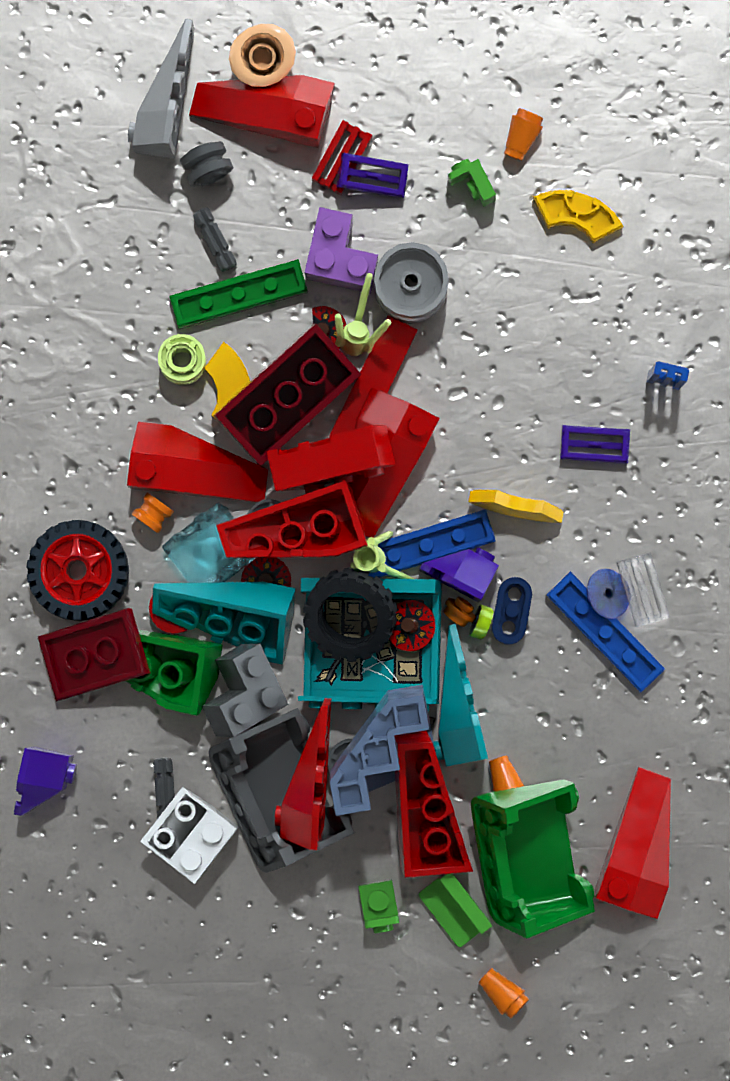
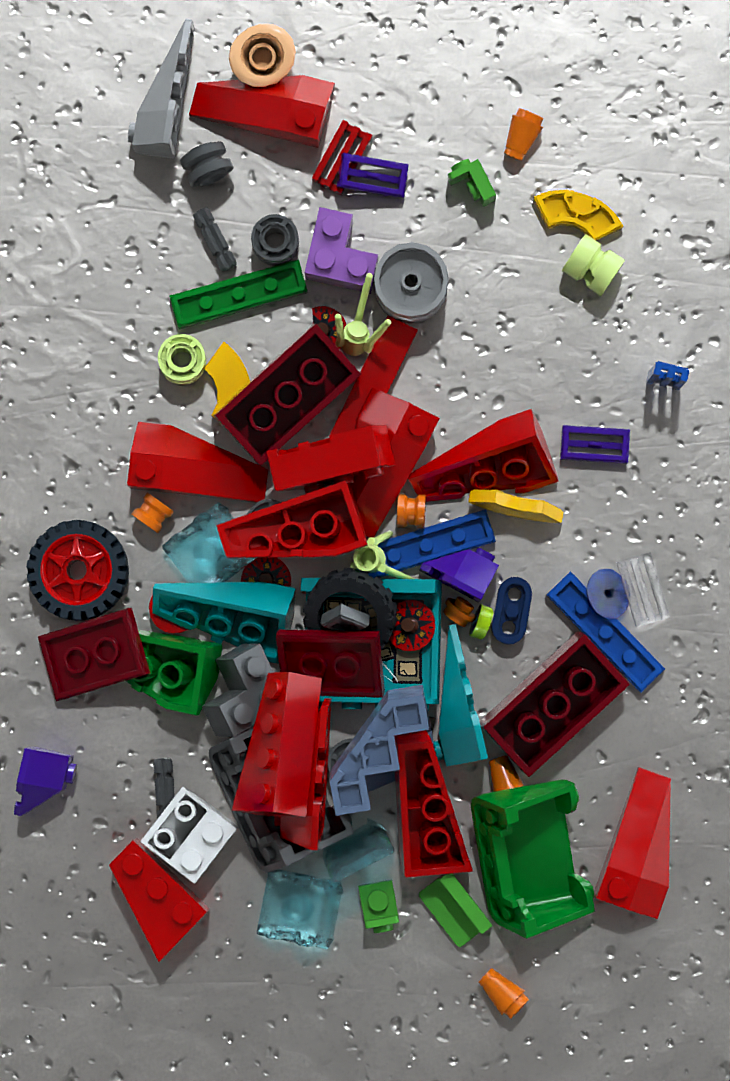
(157, 897): none -> red wedge
(275, 224): none -> dark grey wheel
(281, 748): none -> red wedge
(299, 909): none -> clear light blue slope
(343, 659): none -> dark red tile
(345, 619): none -> dark grey tile
(357, 851): none -> clear light blue slope
(411, 511): none -> orange wheel
(497, 458): none -> red wedge
(554, 703): none -> dark red brick
(593, 265): none -> yellowish green wheel

